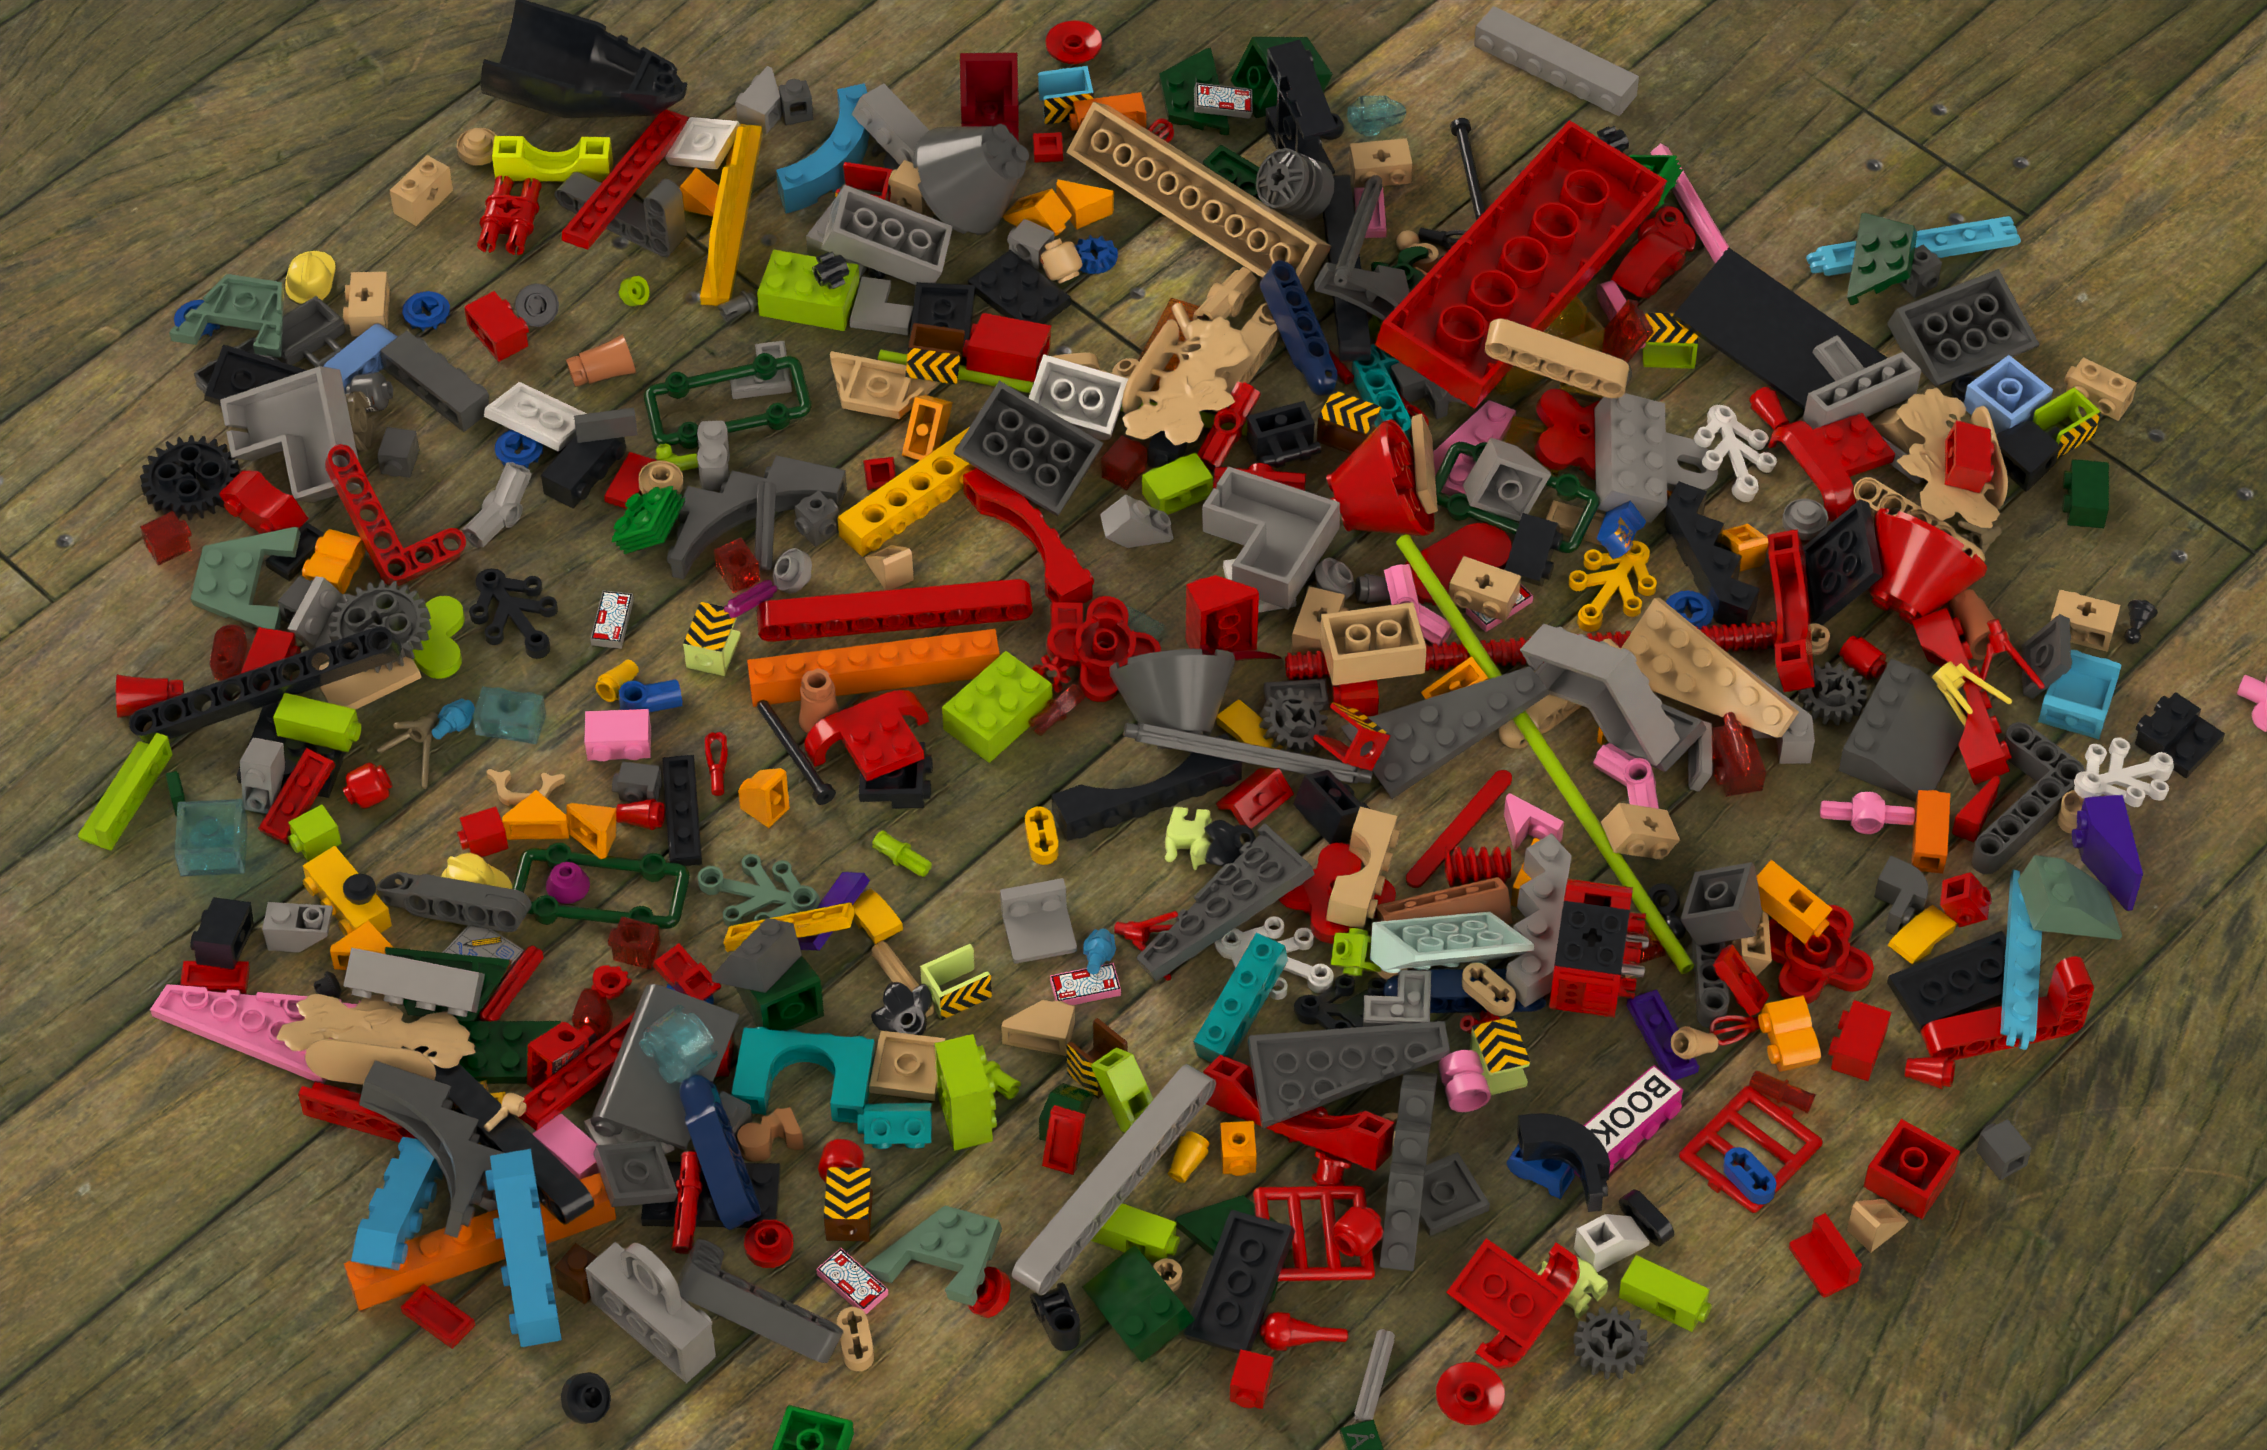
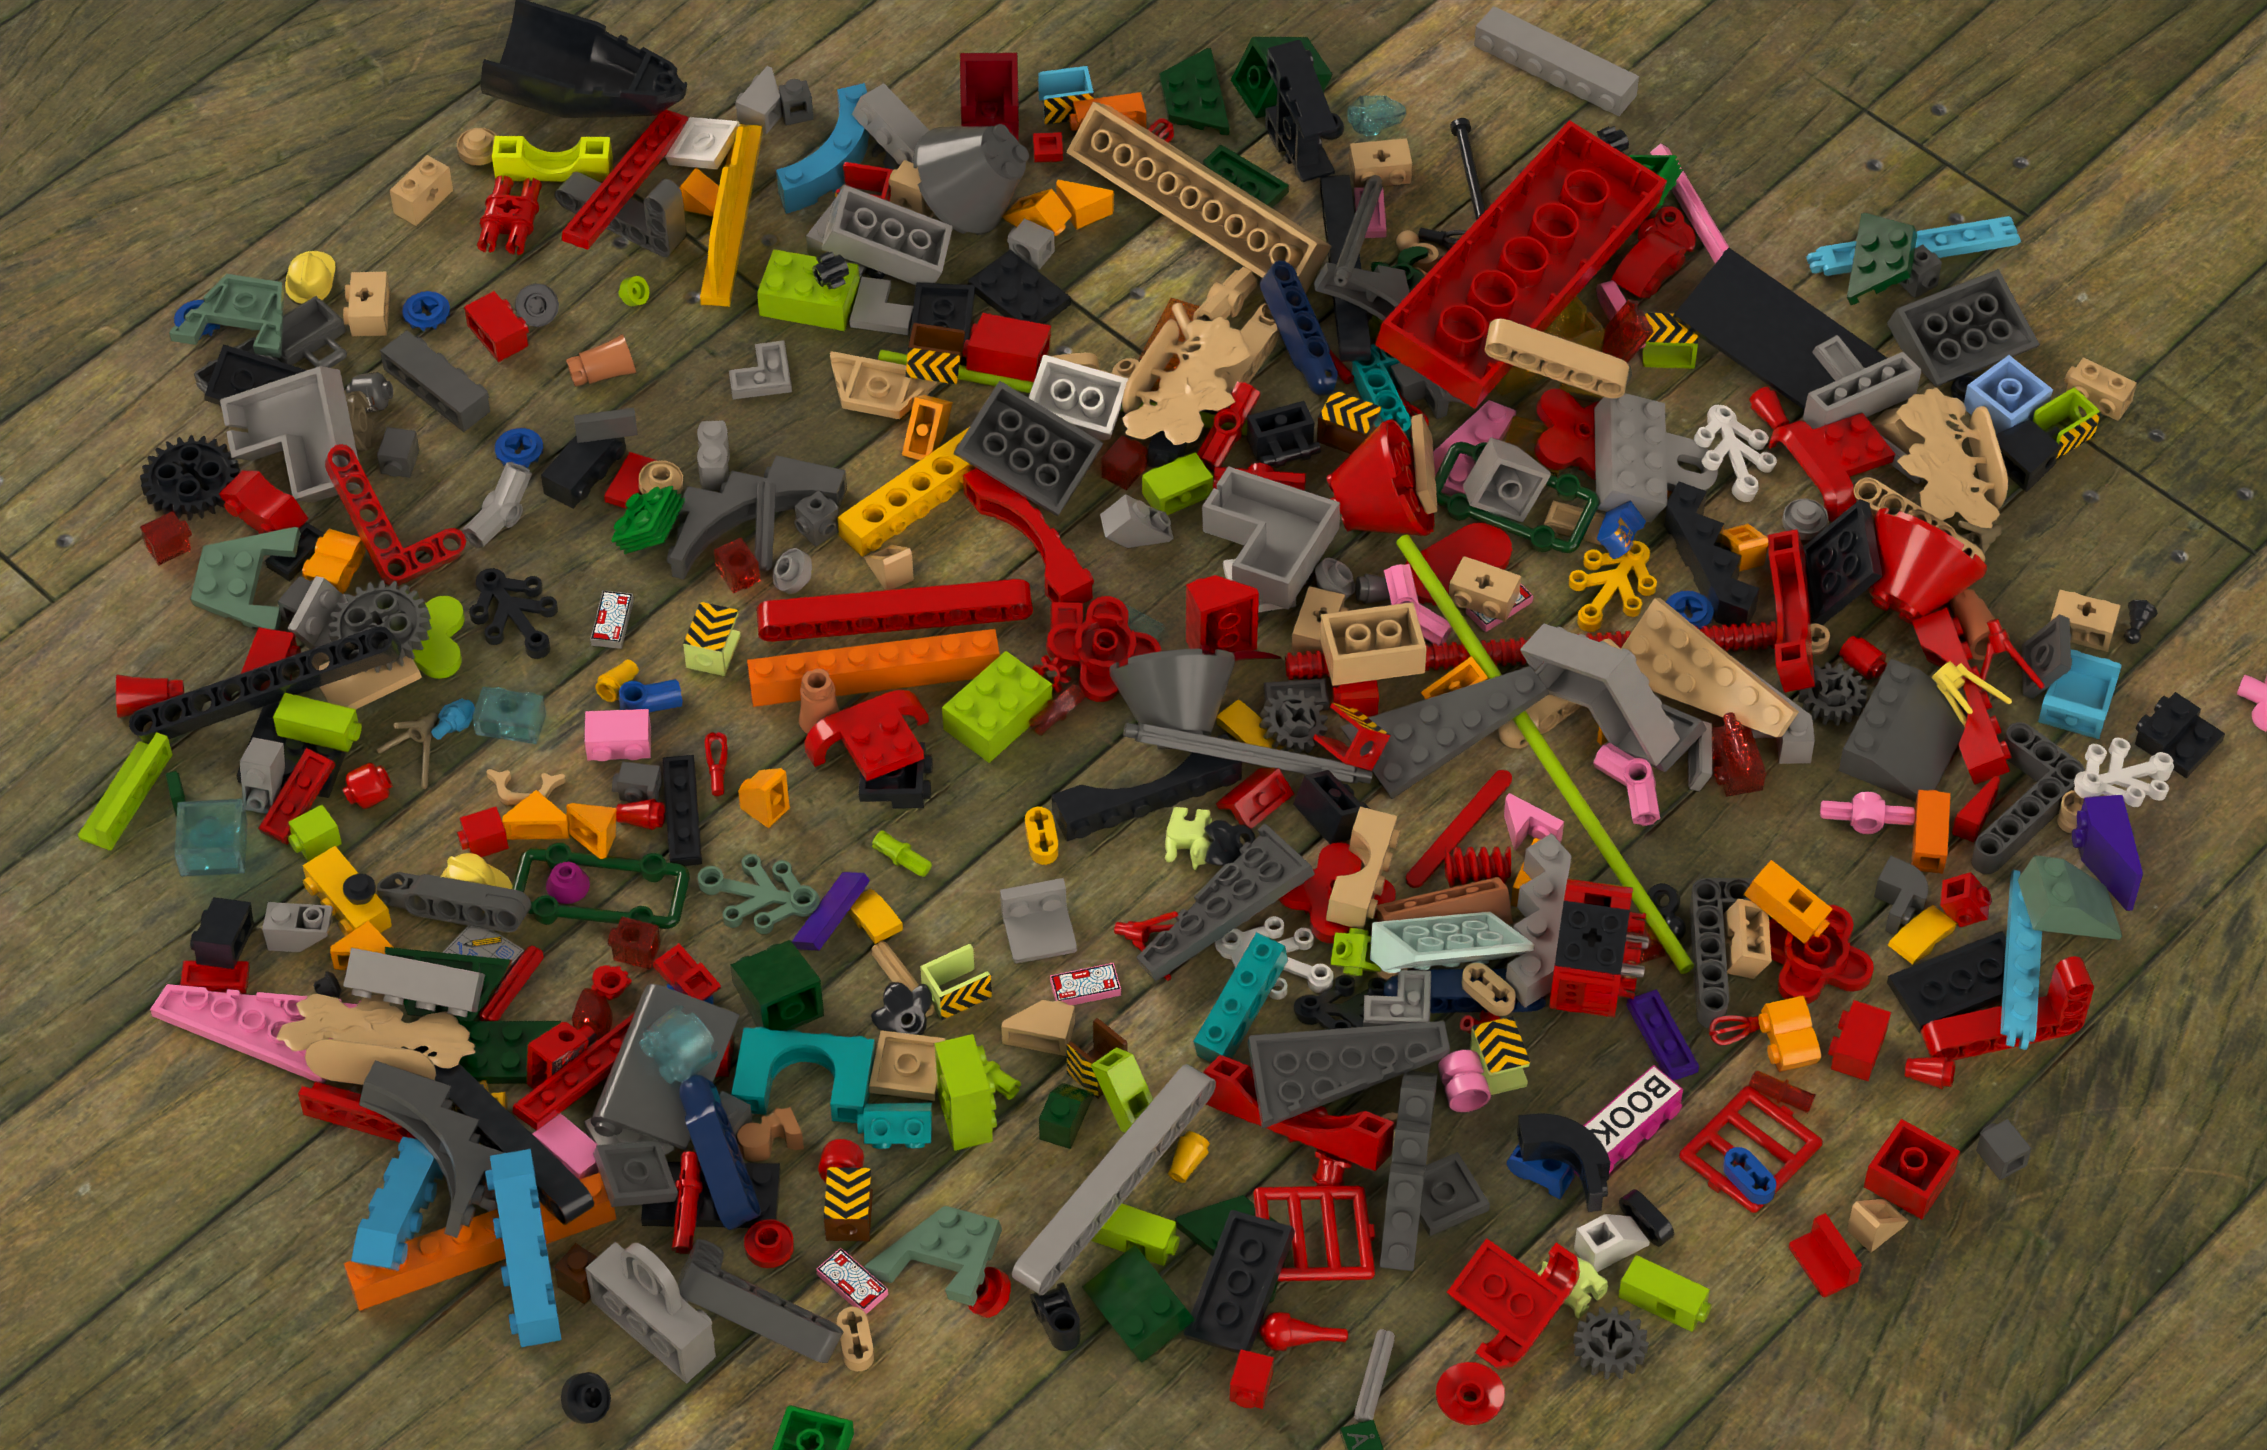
(229, 650): clear red plate -> none
(362, 354): medium blue beam -> none
(438, 1316): red tile -> none
(511, 1104): tan hand -> none
(535, 416): white tile -> none
(684, 462): lime arm -> none
(738, 305): dark grey pin -> none
(750, 598): magenta axle -> none
(761, 957): dark grey slope -> none
(763, 367): dark green bar -> none
(805, 924): yellow tile -> none
(822, 792): black bar -> none
(878, 472): red slope -> none
(1061, 260): tan head -> none
(1063, 1140): red tile -> none
(1073, 42): red dish -> none
(1099, 948): dark azure piece -> none
(1106, 256): blue gear -> none
(1171, 1266): tan bush -> none
(1223, 100): tile -> none
(1238, 1148): light orange brick -> none
(1295, 184): dark grey wheel -> none
(1357, 1231): red head -> none
(1534, 548): black brick -> none
(1640, 831): tan brick -> none
(1692, 1042): tan cone -> none
(1723, 904): dark grey slope -> none
(1741, 980): red plate -> none
(1968, 456): red brick -> none
(2087, 493): dark green brick -> none

